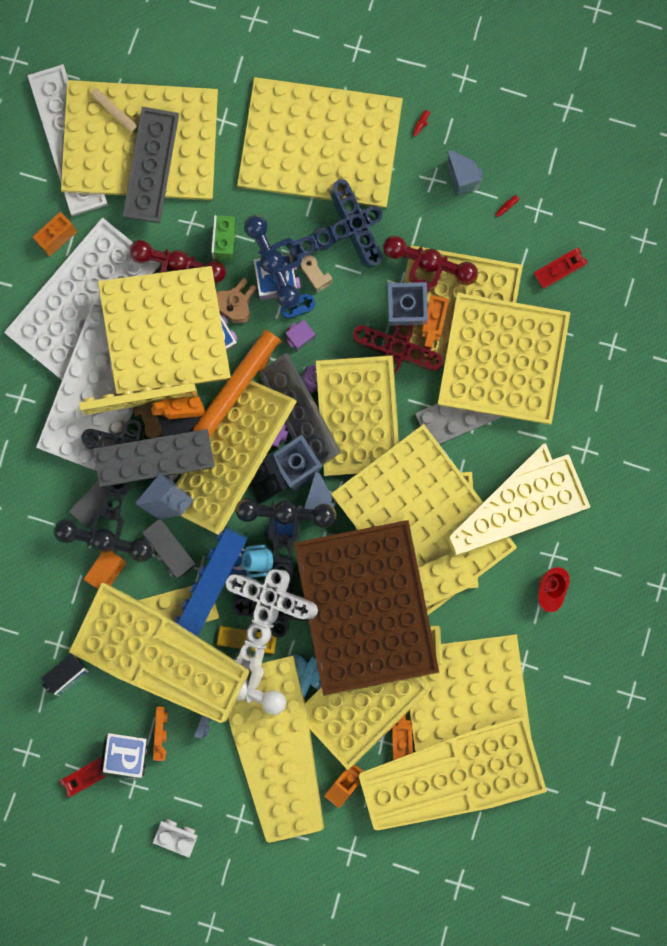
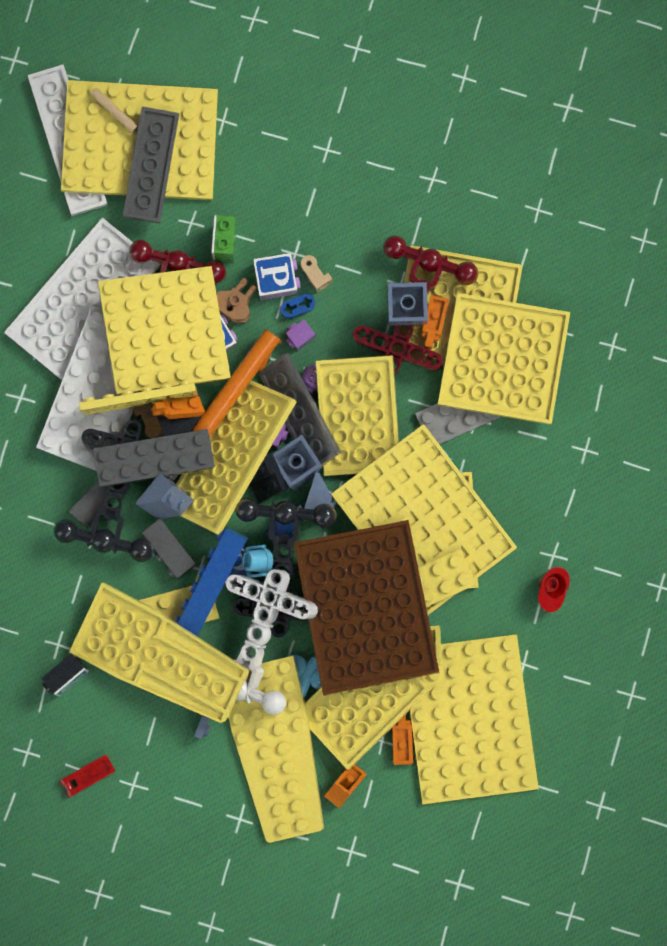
(55, 234): orange hinge -> none
(105, 569): orange hinge -> none
(123, 757): piece -> none
(159, 752): orange hinge -> none
(175, 838): white bracket -> none
(236, 639): yellow tile -> none
(272, 260): dark blue piece -> none
(314, 135): light yellow plate -> none
(421, 123): red helmet -> none
(455, 776): light yellow wing -> none
(464, 173): sand blue slope -> none
(509, 204): red helmet -> none
(529, 498): light yellow wing -> none
(560, 268): red plate -> none

